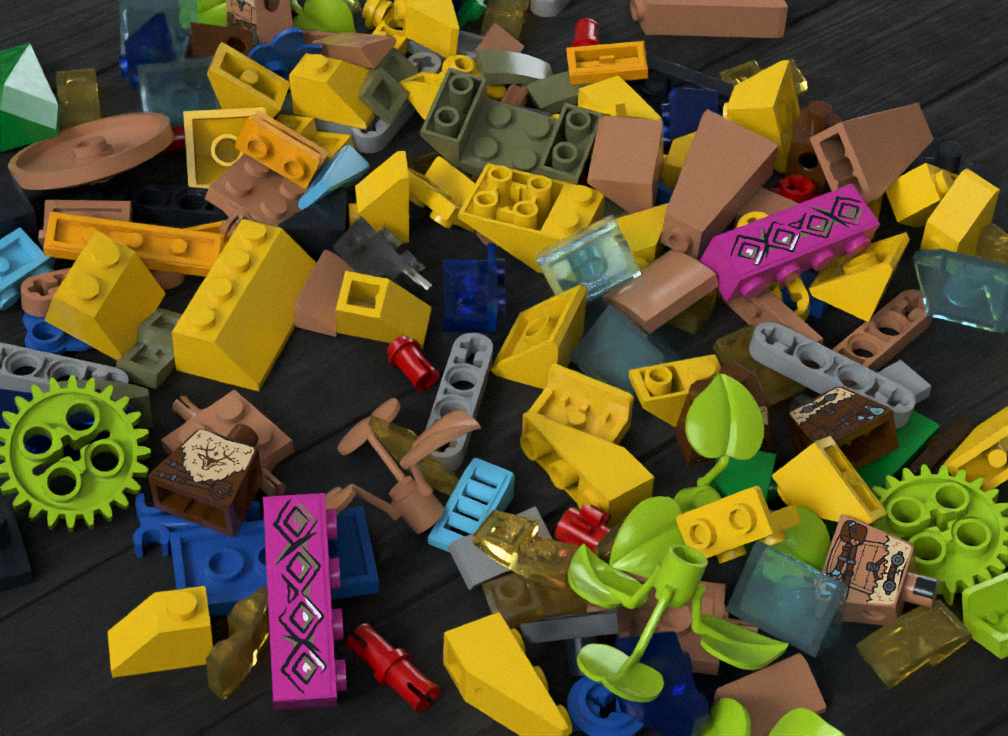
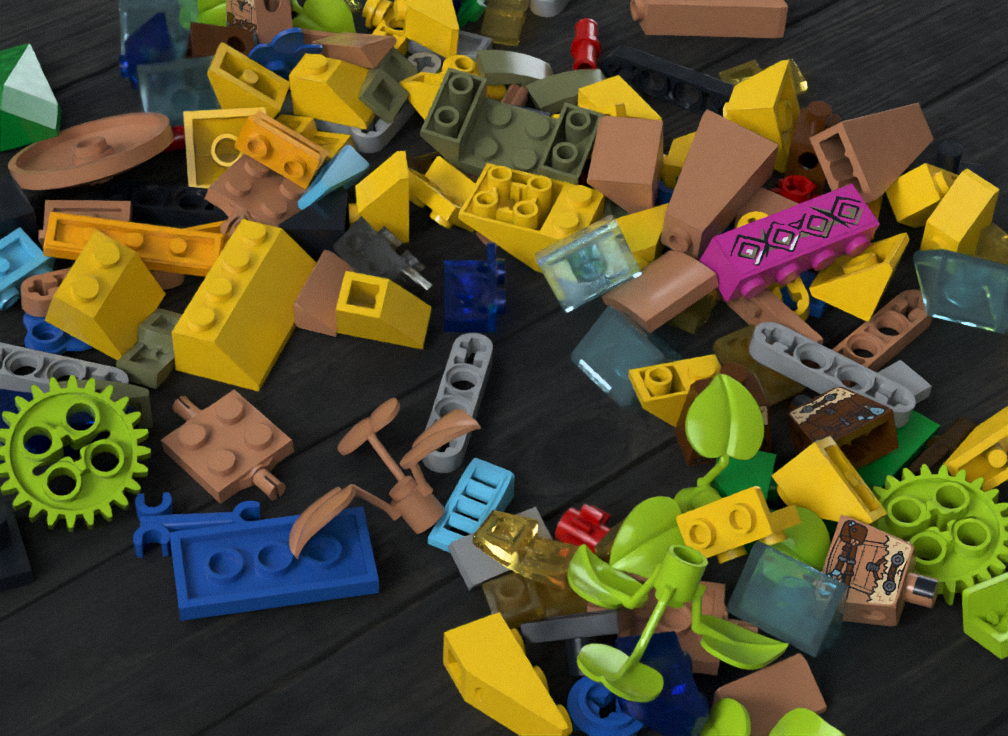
(77, 97): clear yellow slope -> none
(162, 634): yellow slope -> none
(210, 479): reddish brown torso -> none
(235, 657): clear yellow slope -> none
(300, 601): dark pink brick -> none
(393, 667): red pin -> none
(400, 441): clear yellow slope -> none
(406, 355): red pin -> none
(499, 39): nougat tile -> none
(542, 337): yellow slope -> none
(585, 404): yellow bracket -> none
(587, 466): yellow slope -> none
(607, 64): light orange tile -> none
(685, 112): clear blue slope -> none
(912, 641): clear yellow slope -> none

